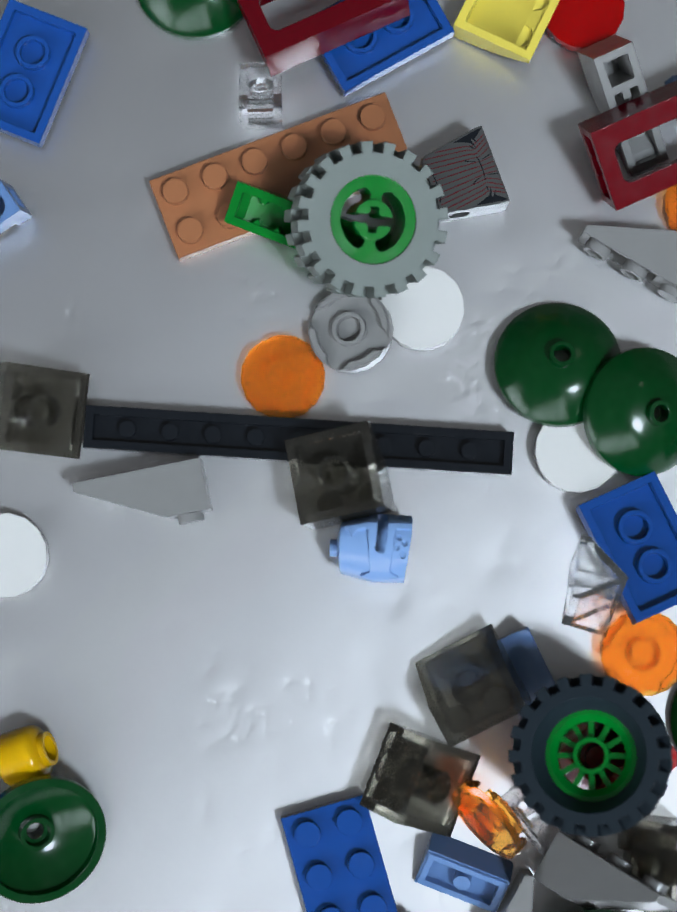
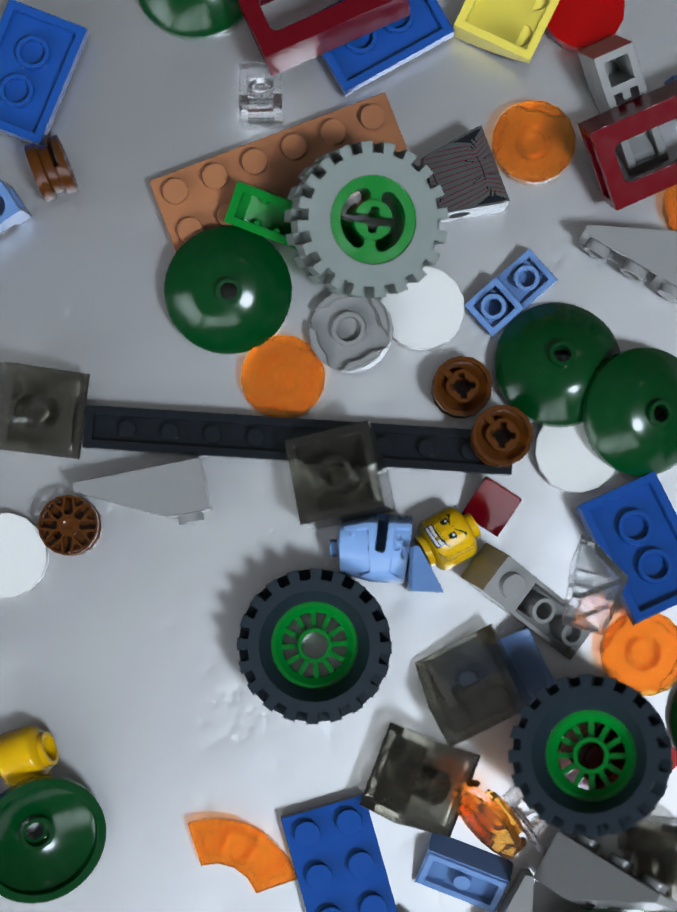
(51, 168): none -> reddish brown wheel
(70, 525): none -> reddish brown wheel
(219, 258): none -> dark green dish
(243, 848): none -> clear orange tile
(290, 691): none -> black wheel
(419, 573): none -> medium blue slope
(447, 538): none -> yellow head
(461, 387): none -> reddish brown wheel
(492, 506): none -> dark red slope
(501, 436): none -> reddish brown wheel
(511, 292): none -> medium blue slope
(523, 598): none -> light grey slope
(533, 142): none -> clear orange tile

